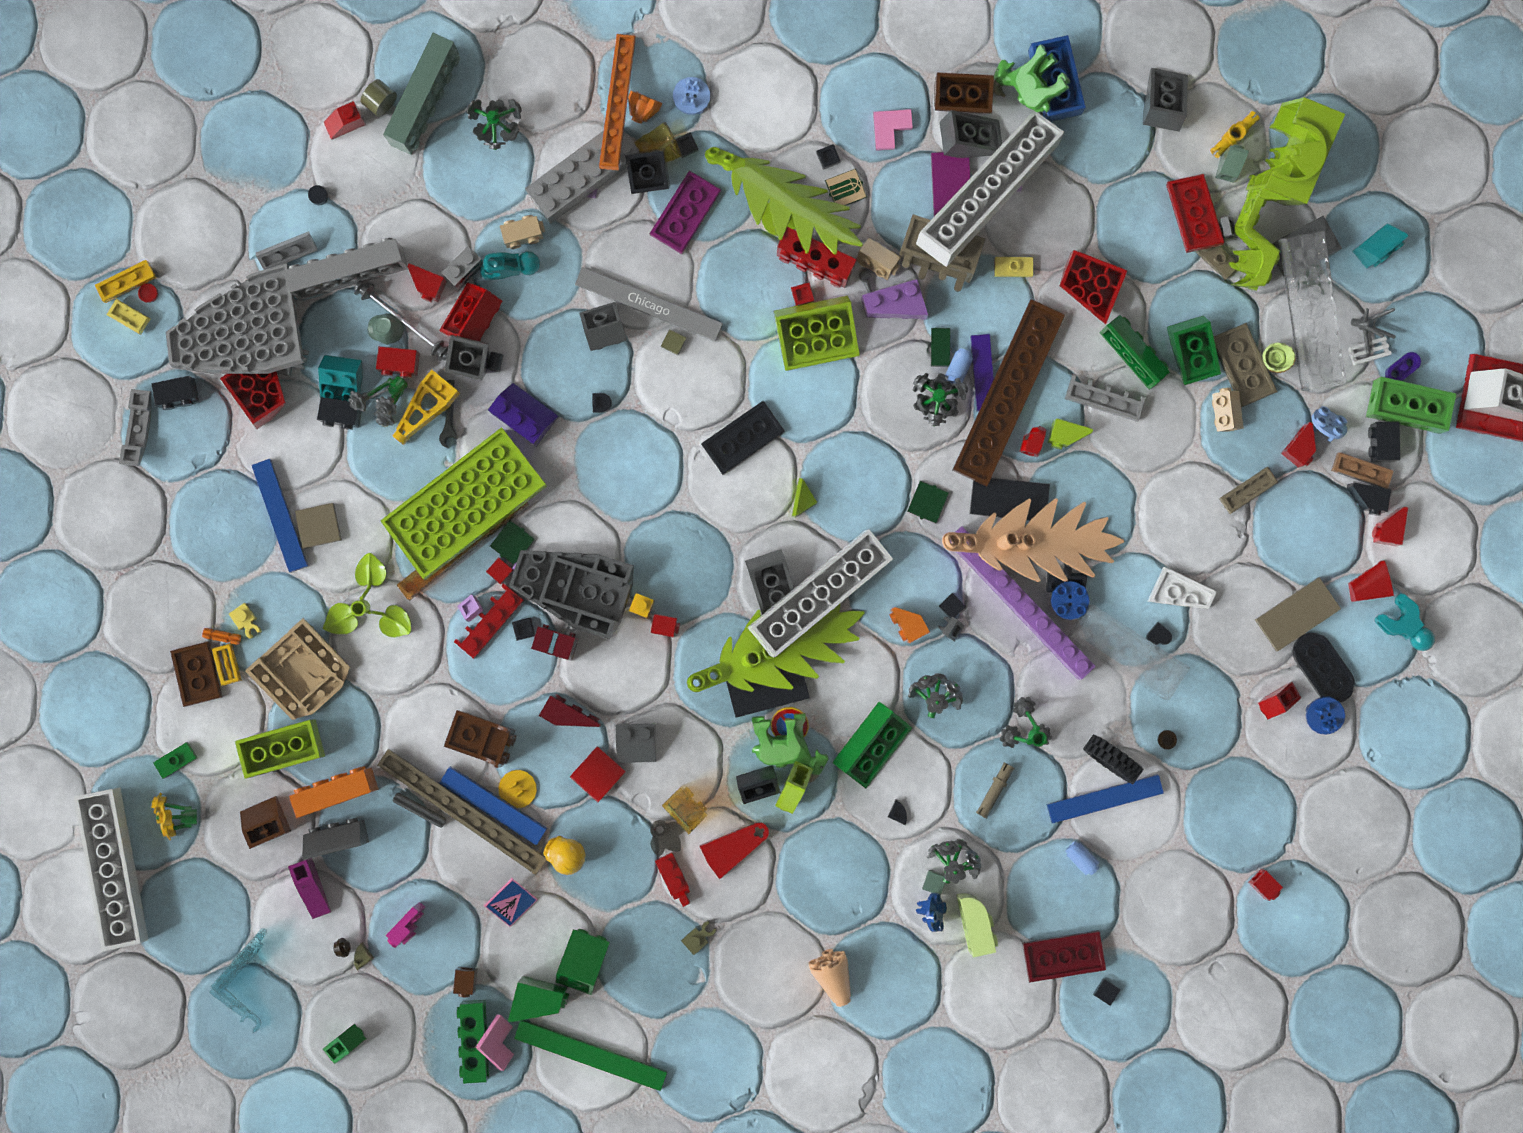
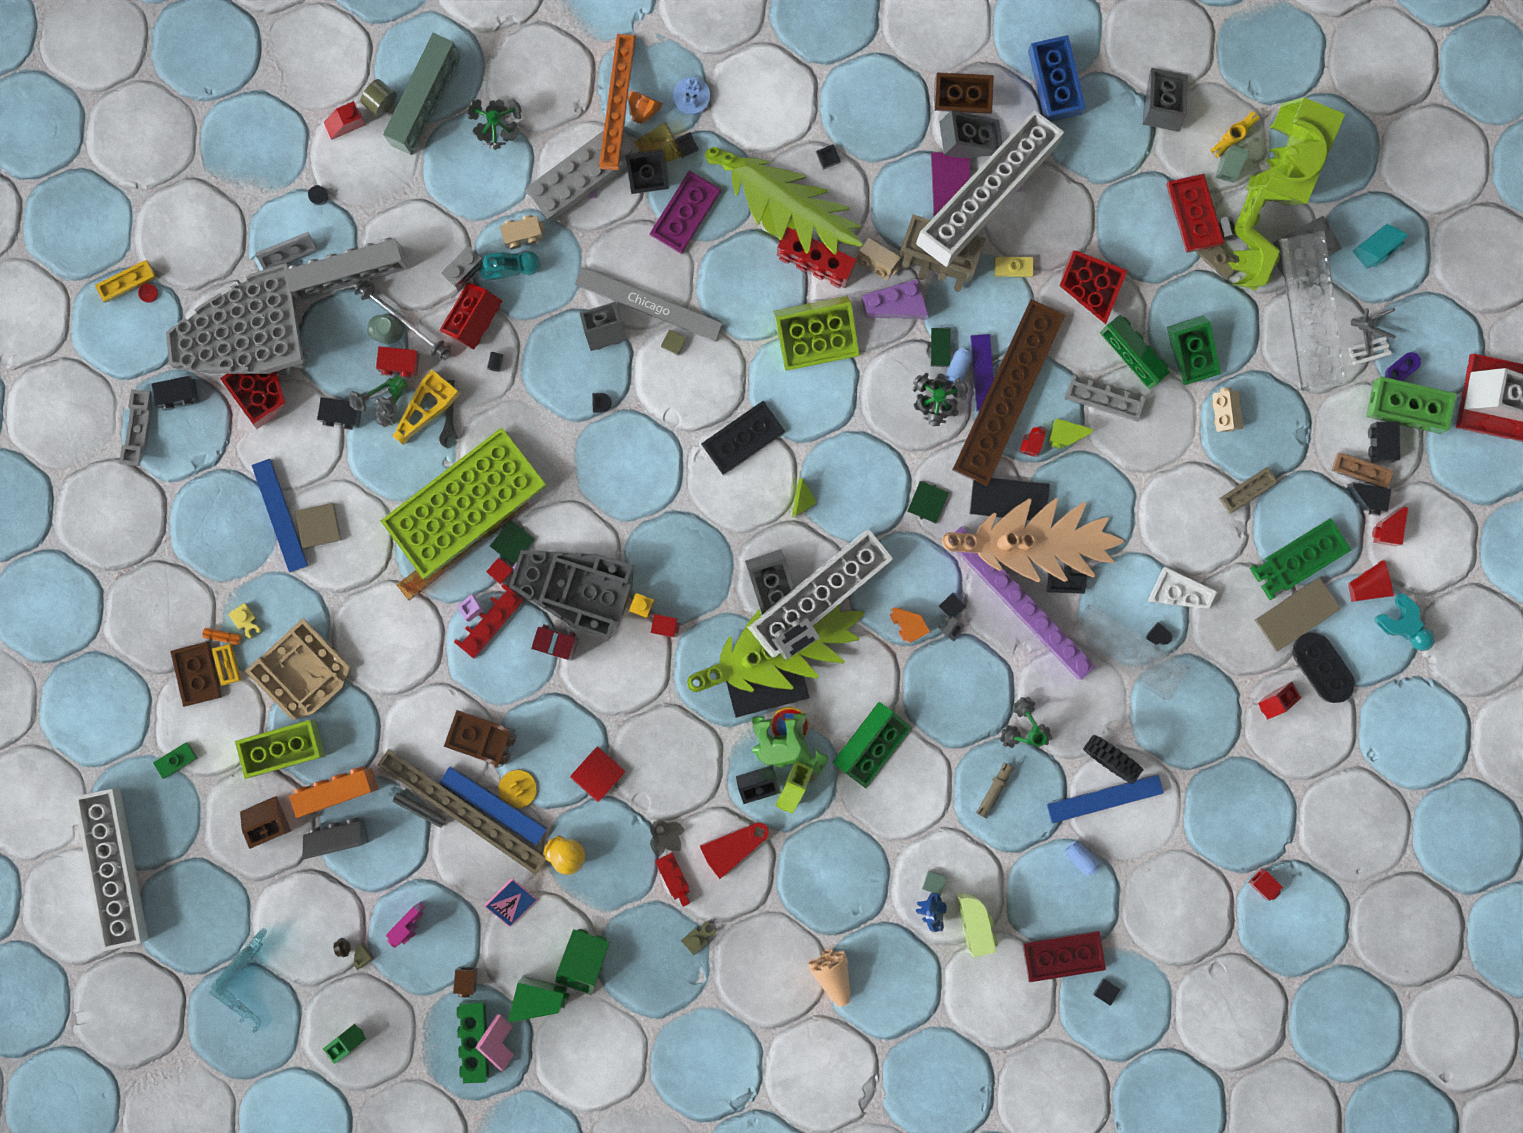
(128, 316): light yellow plate -> none
(165, 817): plant -> none
(310, 887): magenta slope -> none
(339, 377): teal slope -> none
(341, 616): lime plant -> none
(427, 283): red slope -> none
(467, 357): dark grey slope -> none
(523, 414): dark purple slope -> none
(523, 629): black tile -> none
(562, 714): dark red slope -> none
(590, 1055): green tile -> none
(636, 743): dark grey slope -> none
(685, 809): clear yellow slope -> none
(795, 638): none -> brick
(802, 294): red plate -> none
(846, 188): piece -> none
(864, 276): dark grey hand -> none
(886, 123): bright pink tile -> none
(898, 813): black tile -> none
(934, 701): dark grey plant -> none
(953, 870): dark grey plant -> none
(1028, 81): bright green animal -> none
(1079, 600): blue plate -> none
(1167, 739): dark brown plate -> none
(1244, 364): dark tan tile -> none
(1278, 357): yellowish green hair -> none
(1301, 447): red slope -> none
(1301, 558): none -> green hinge
(1321, 707): blue plate -> none
(1329, 423): light blue plate -> none

